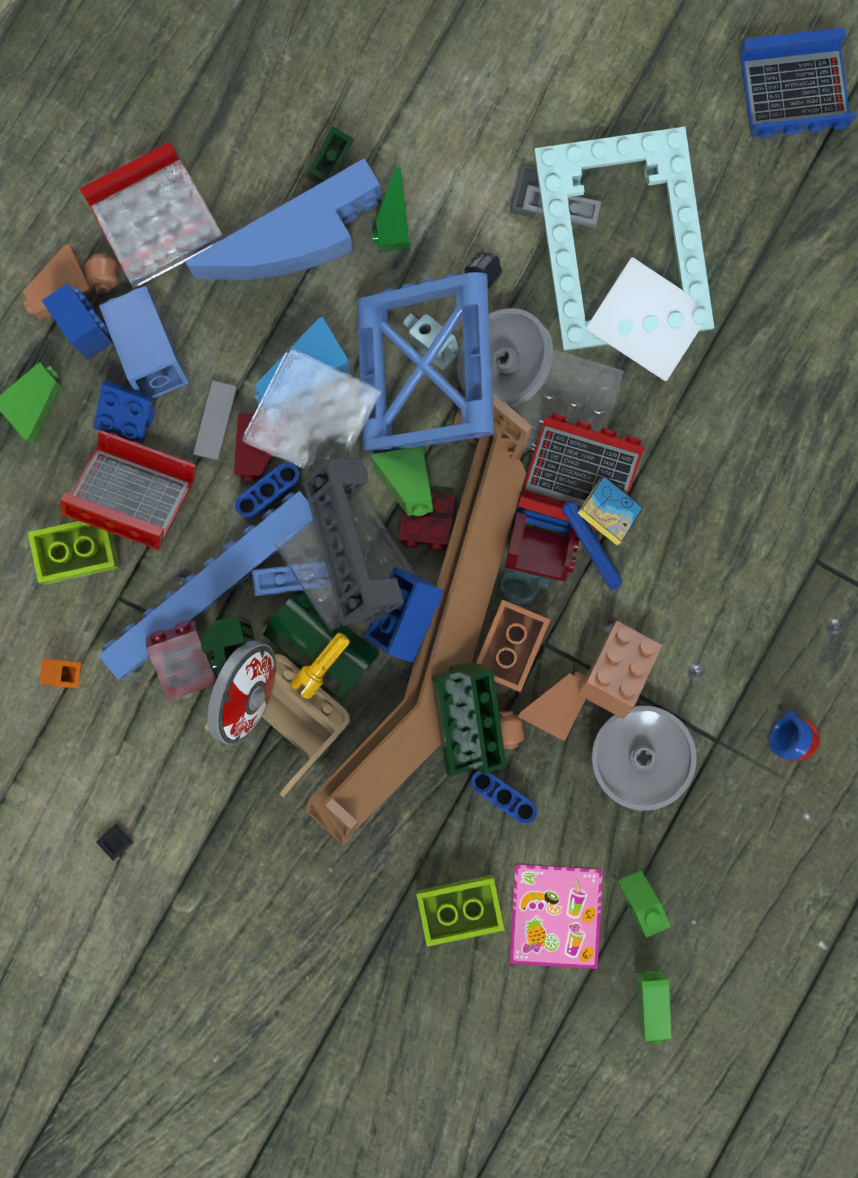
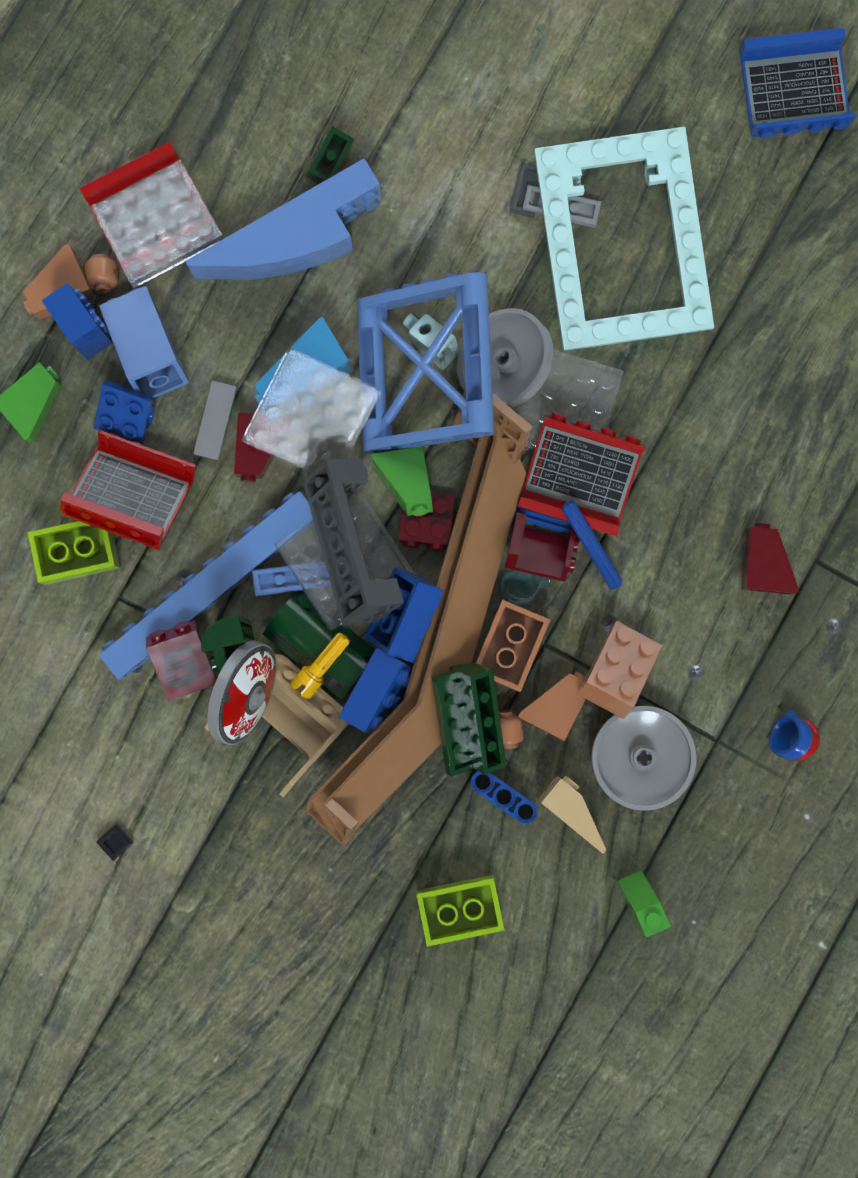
(60, 673): orange brick -> none
(255, 492): blue beam -> none
(376, 692): none -> blue brick
(391, 219): green slope -> none
(485, 263): black head -> none
(556, 916): sticker -> none
(568, 805): none -> tan slope
(610, 510): tile -> none
(634, 297): white sticker -> none
(654, 1006): bright green slope -> none
(766, 562): none -> dark red slope

